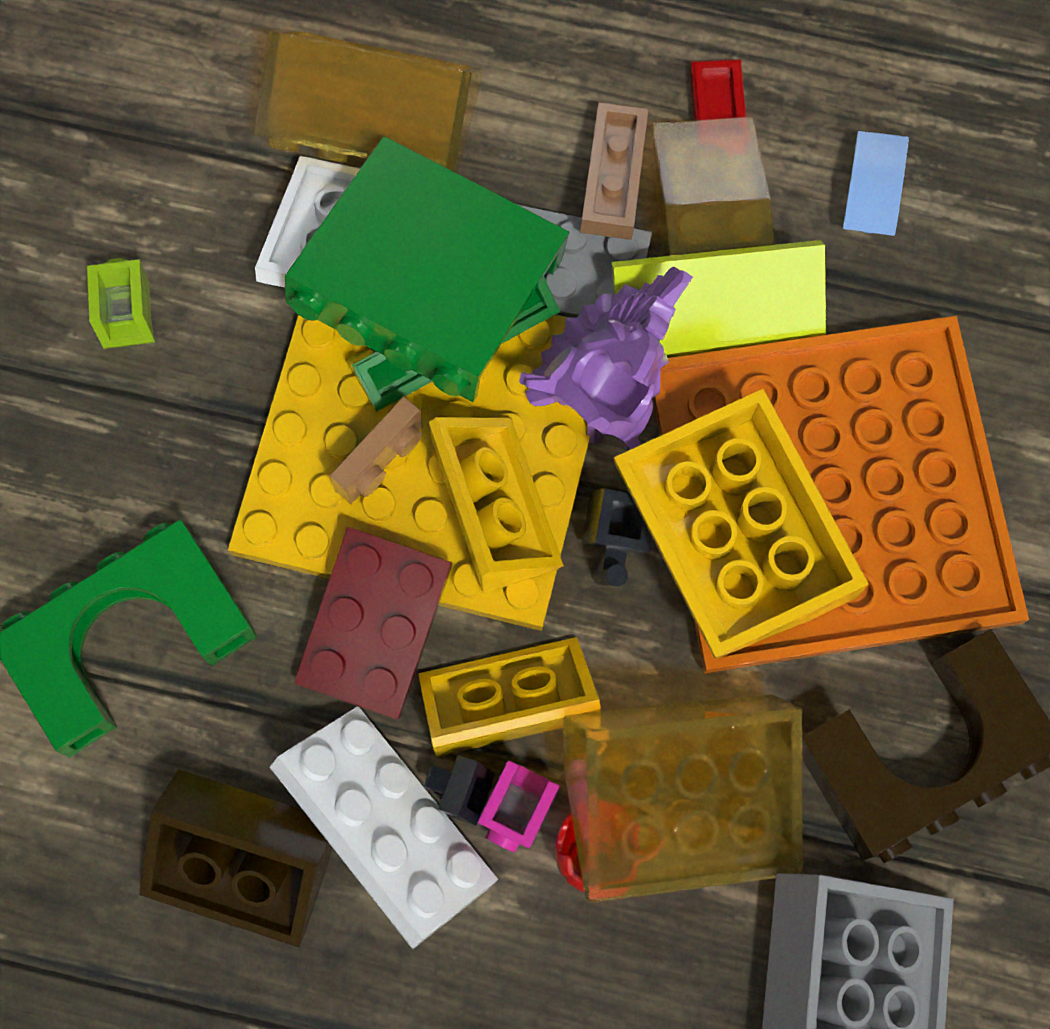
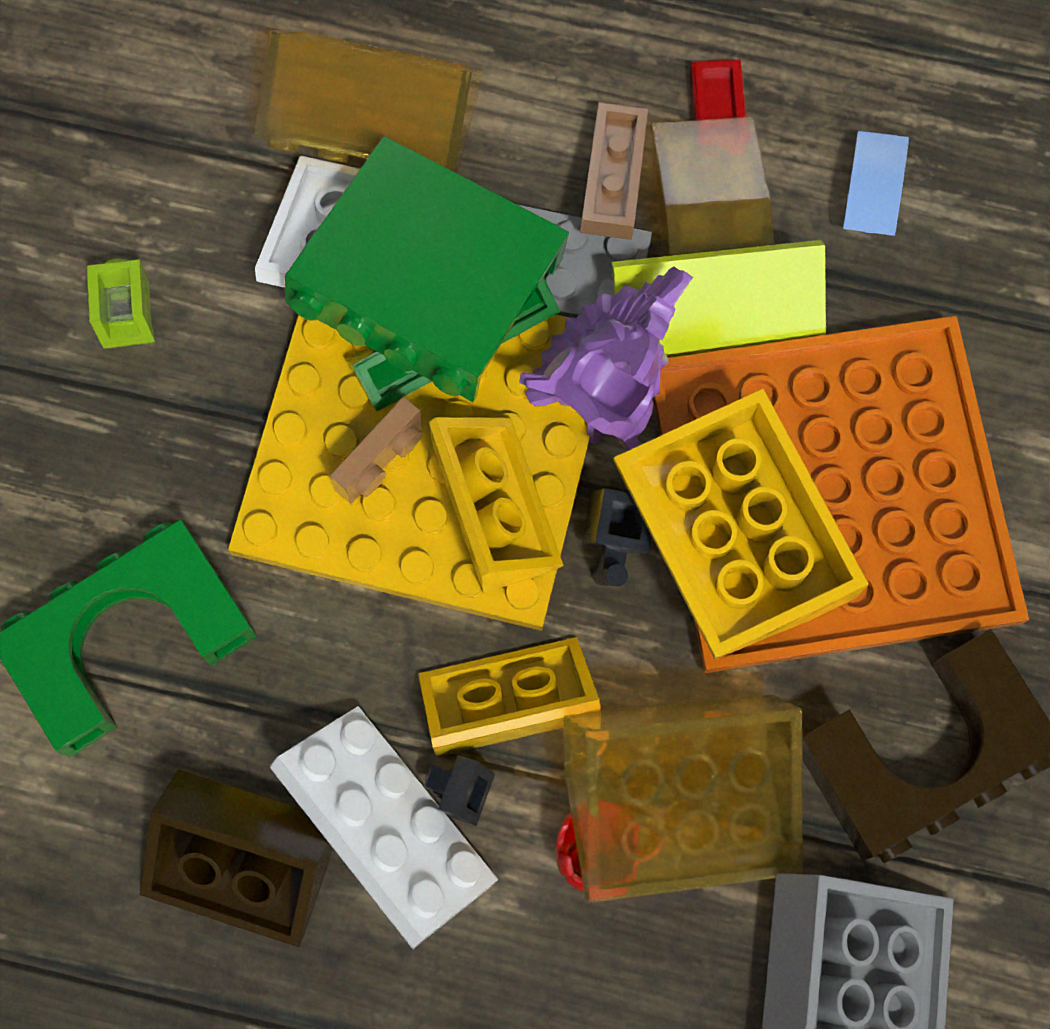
(373, 623): dark red plate -> none
(517, 807): dark pink window -> none

